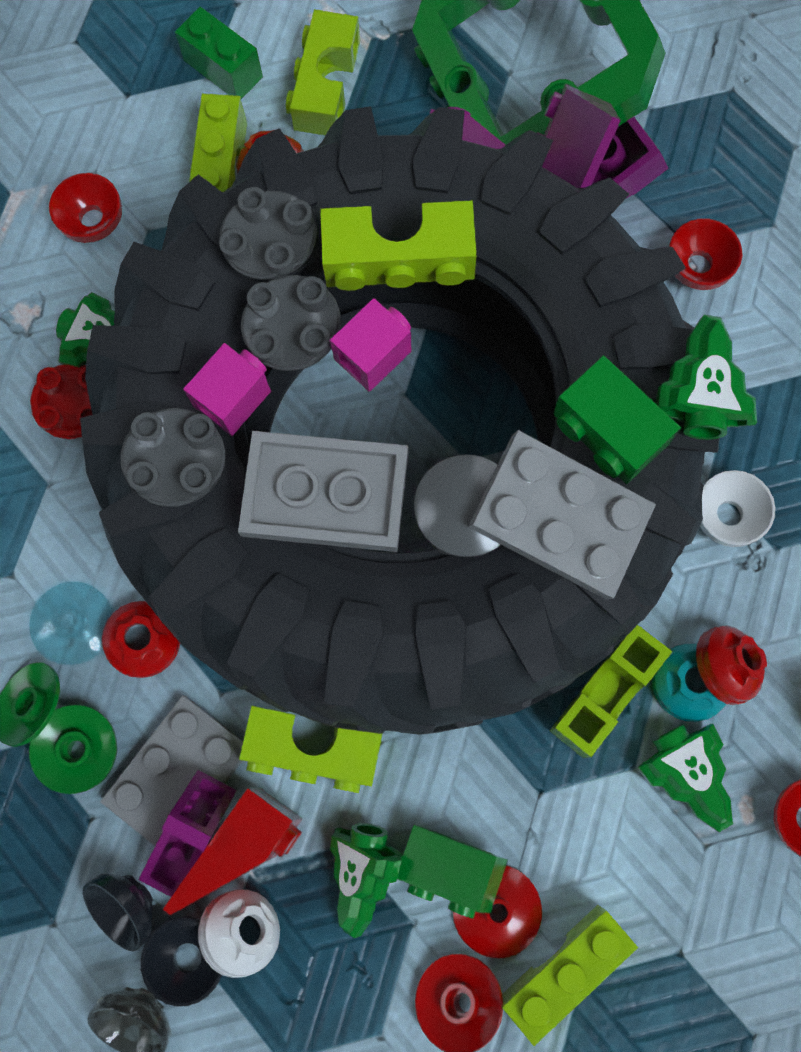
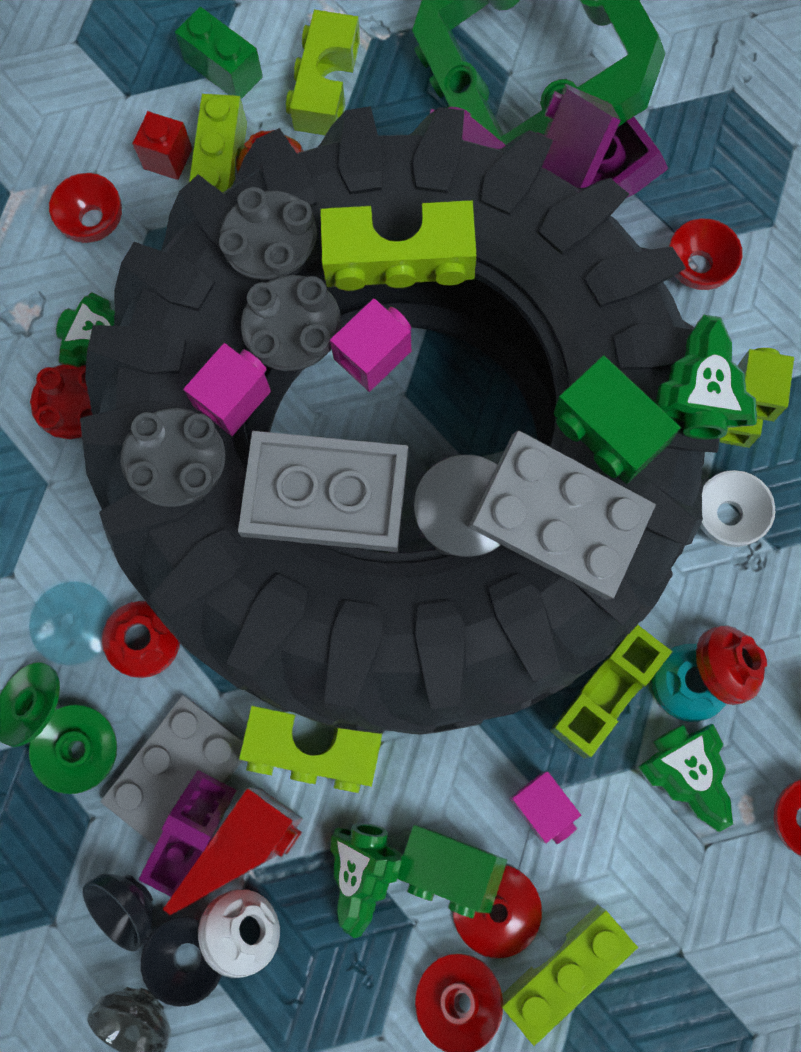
(162, 145): none -> red brick
(546, 809): none -> dark pink brick
(769, 381): none -> lime arch

